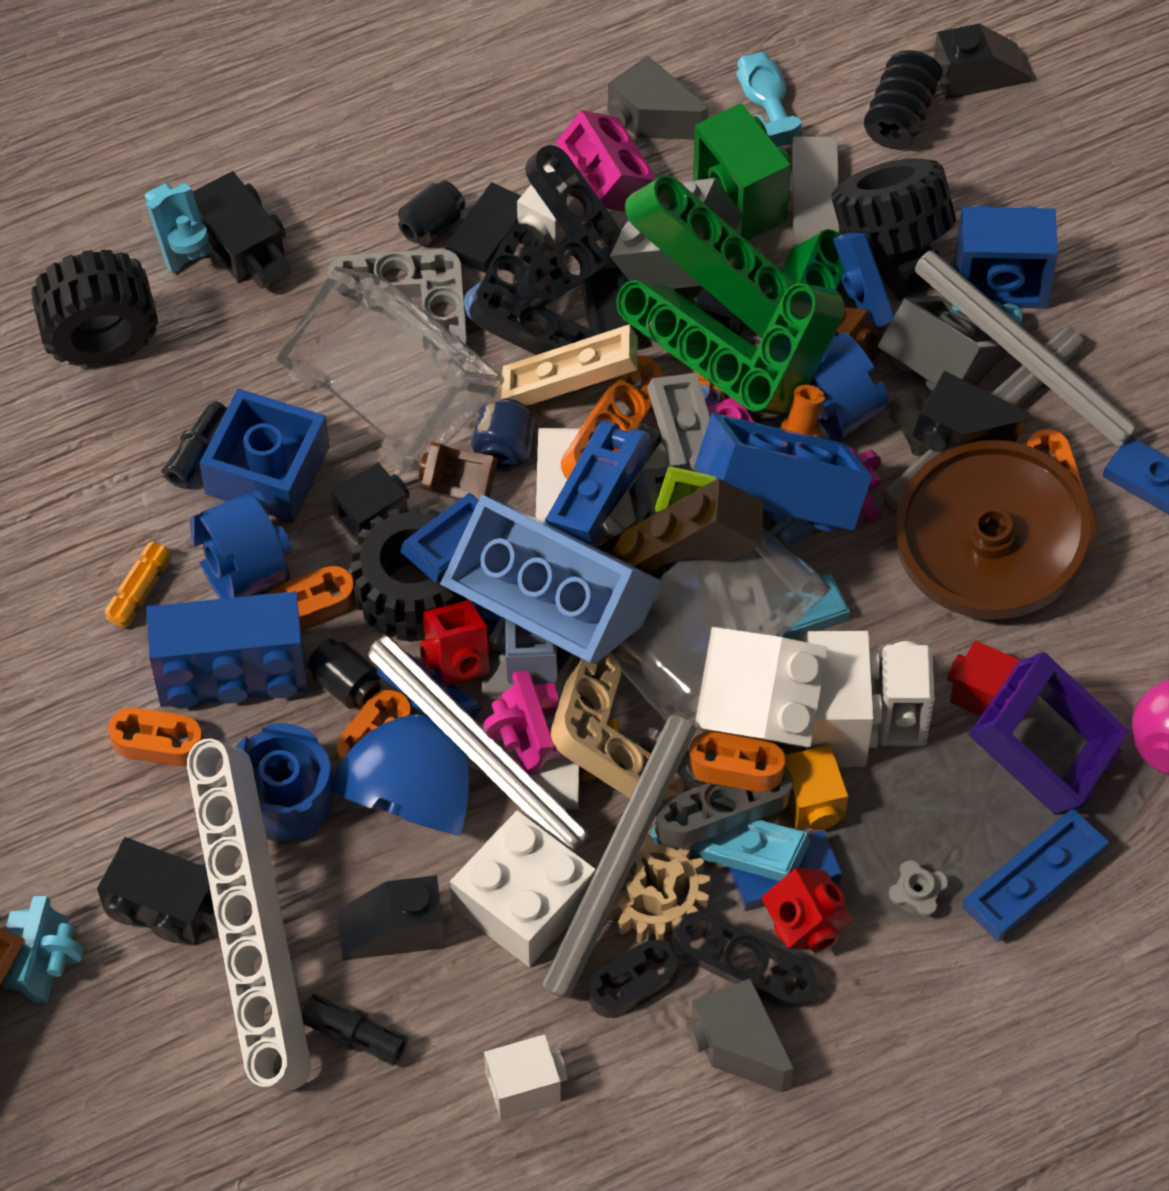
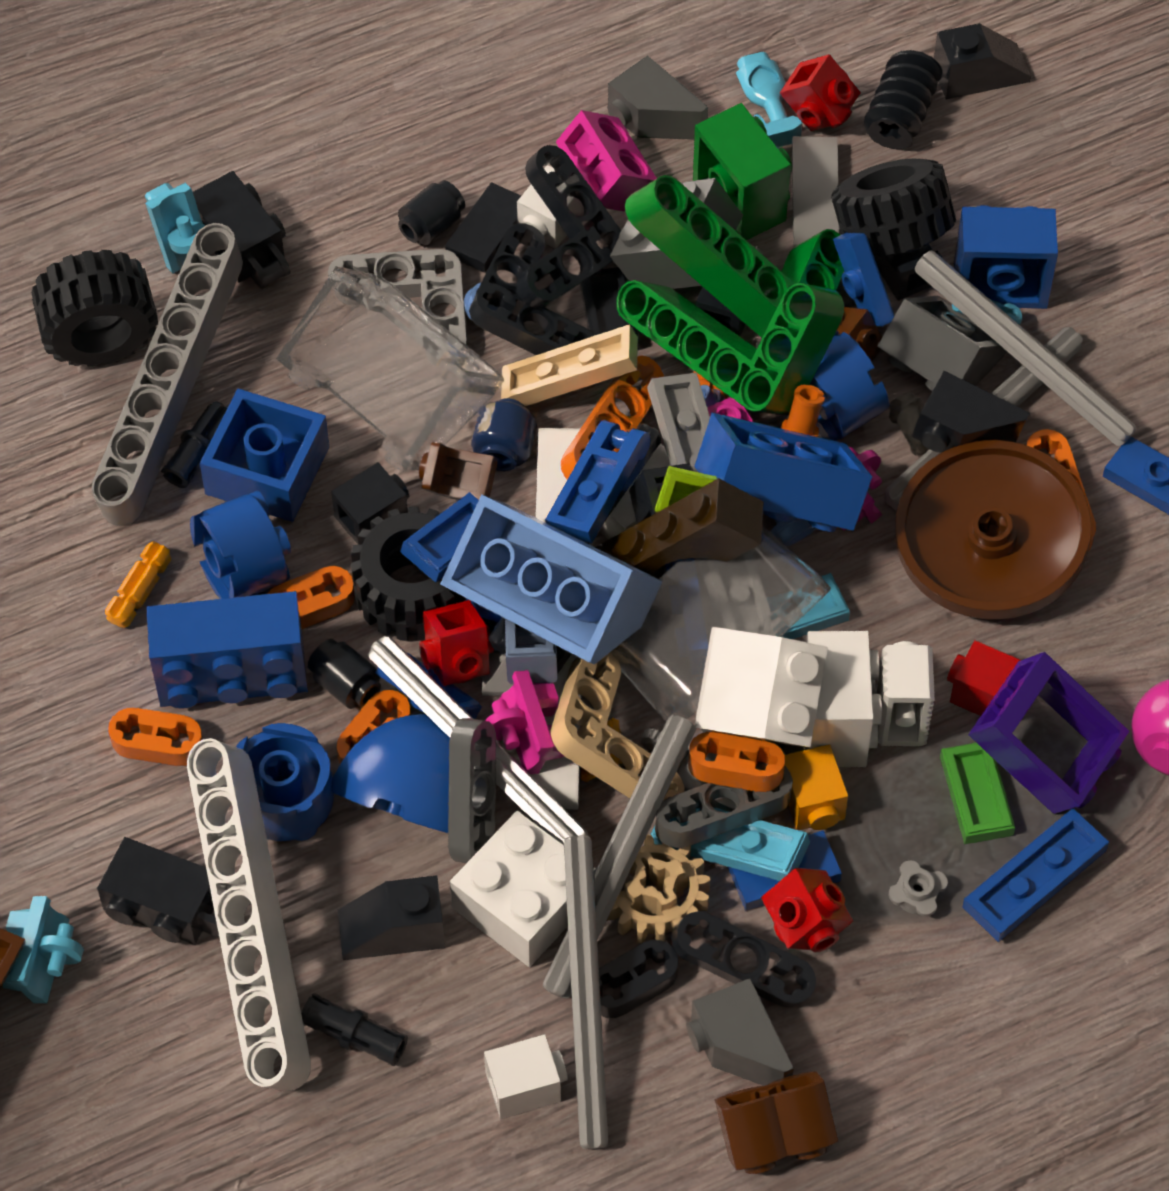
(170, 392): none -> light grey beam
(471, 767): none -> dark grey beam
(585, 992): none -> light grey axle
(776, 1122): none -> reddish brown brick
(820, 93): none -> red brick
(977, 793): none -> bright green tile

